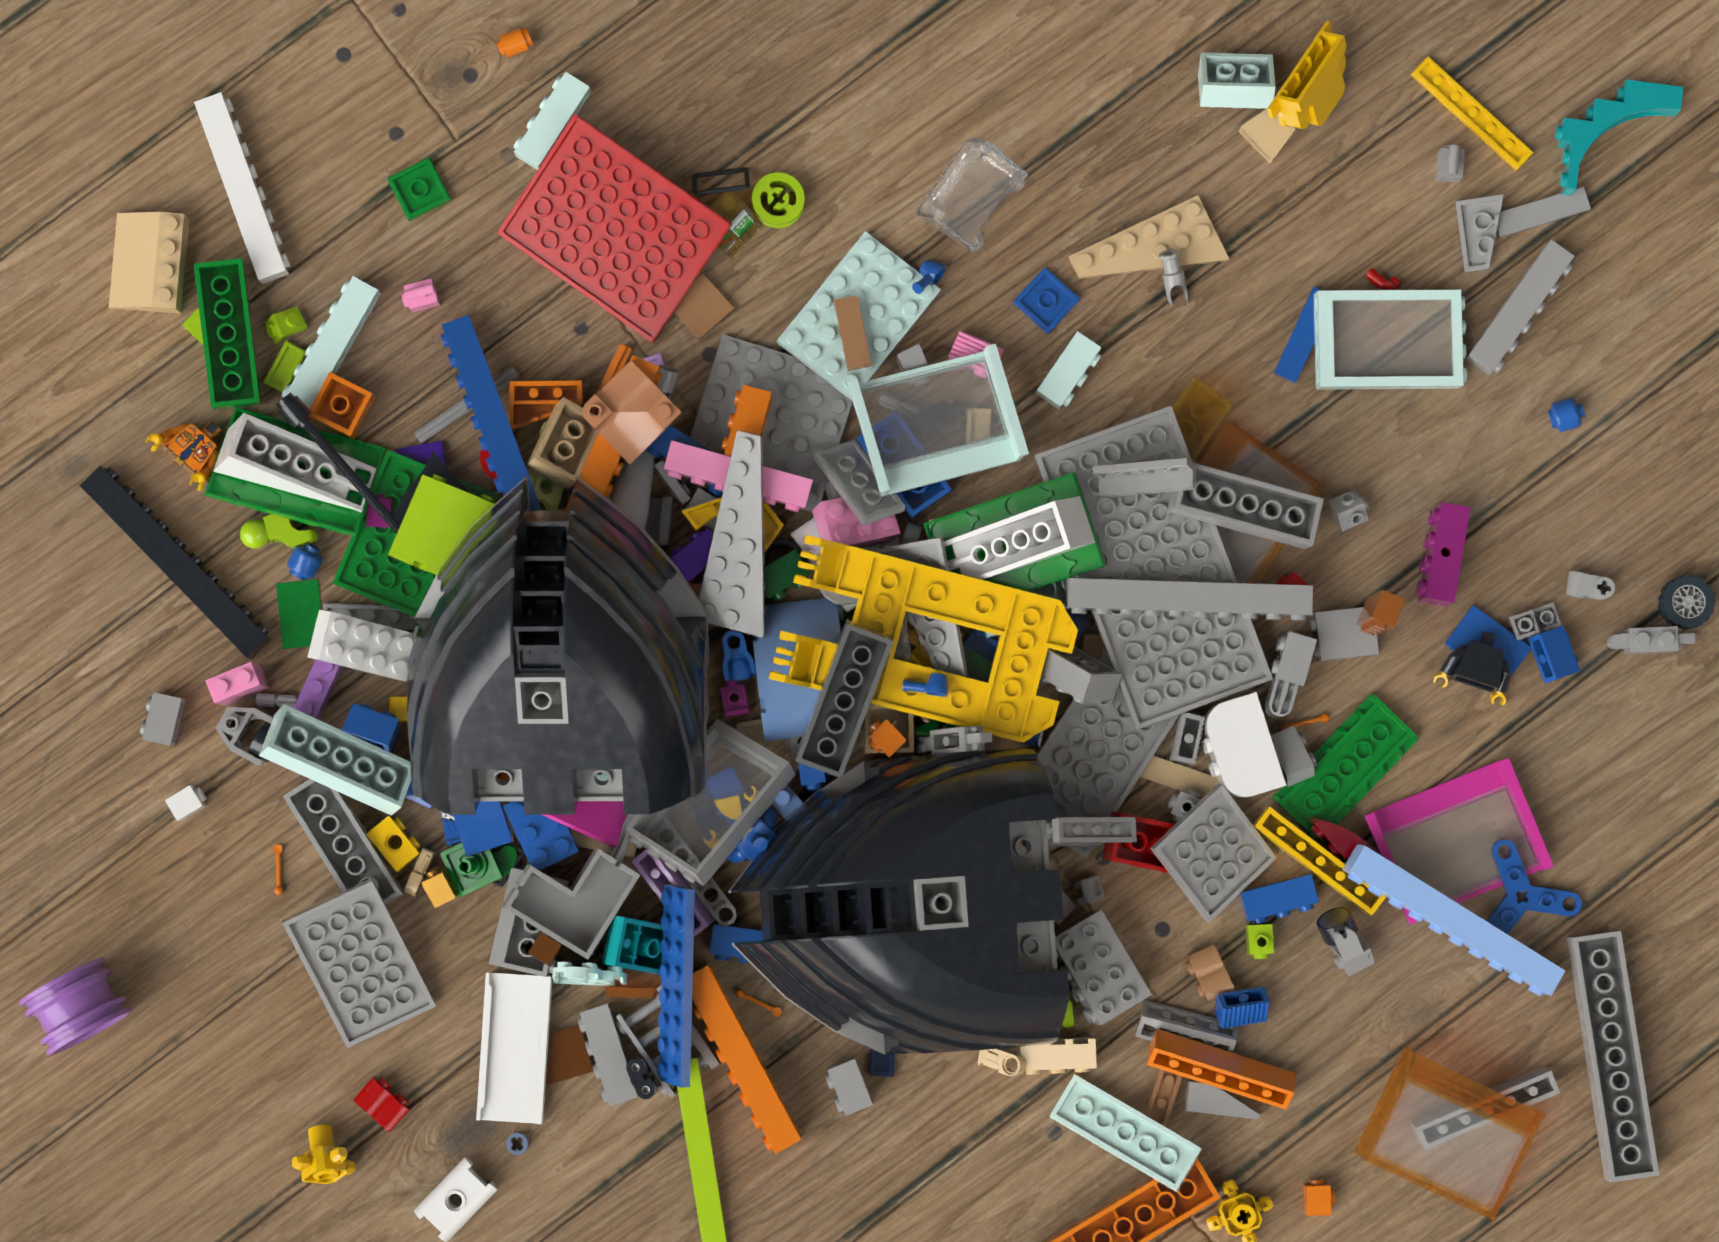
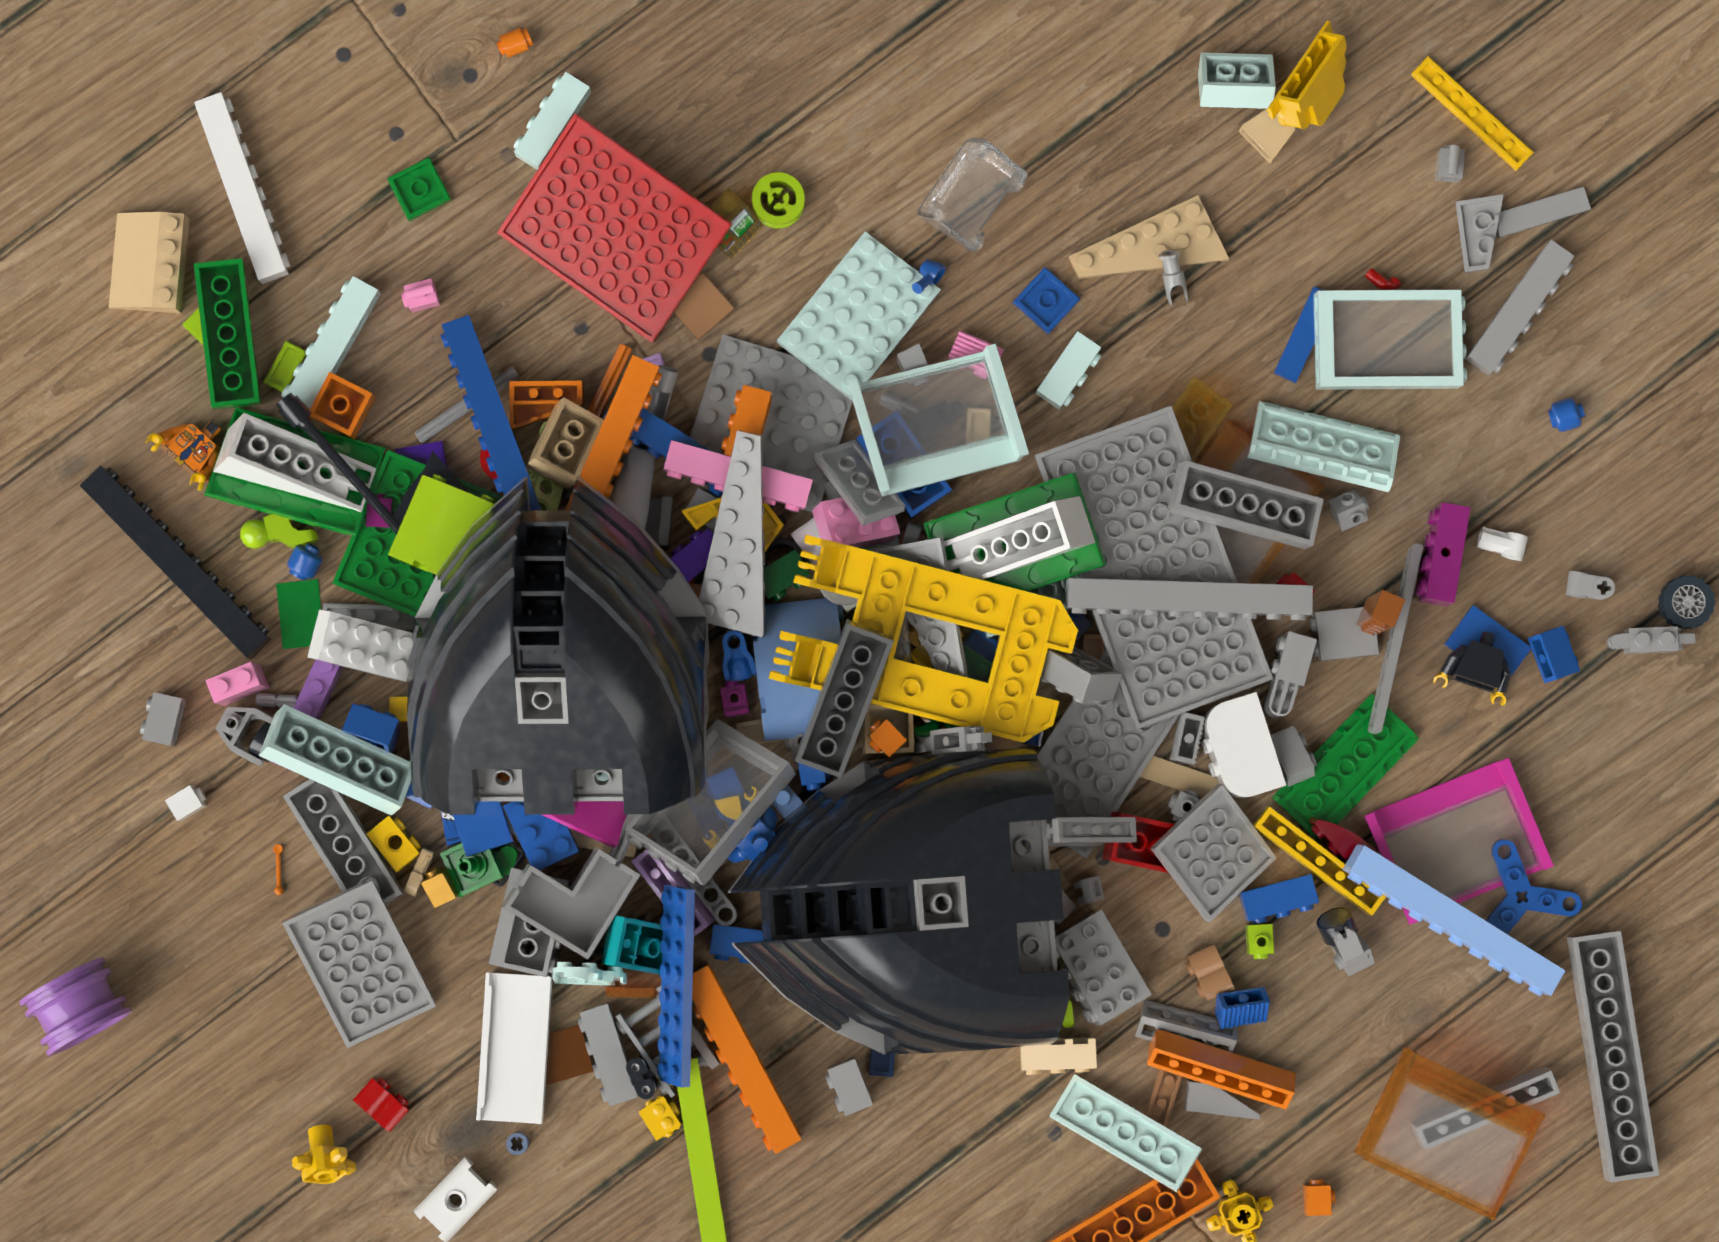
(285, 324): lime bracket -> none
(545, 949): reddish brown tile -> none
(631, 412): nougat slope -> none
(661, 1117): none -> yellow head
(679, 491): light grey plate -> none
(724, 189): black piece -> none
(740, 993): orange hinge -> none
(852, 333): medium nougat tile -> none
(936, 685): blue bar -> none
(1000, 1059): tan piece -> none
(1146, 477): light grey fence -> none
(1323, 717): orange hinge -> none
(1324, 446): none -> light aqua ladder
(1395, 640): none -> light grey tile
(1508, 544): none -> white piece
(1535, 621): light grey slope -> none
(1635, 101): teal arch -> none

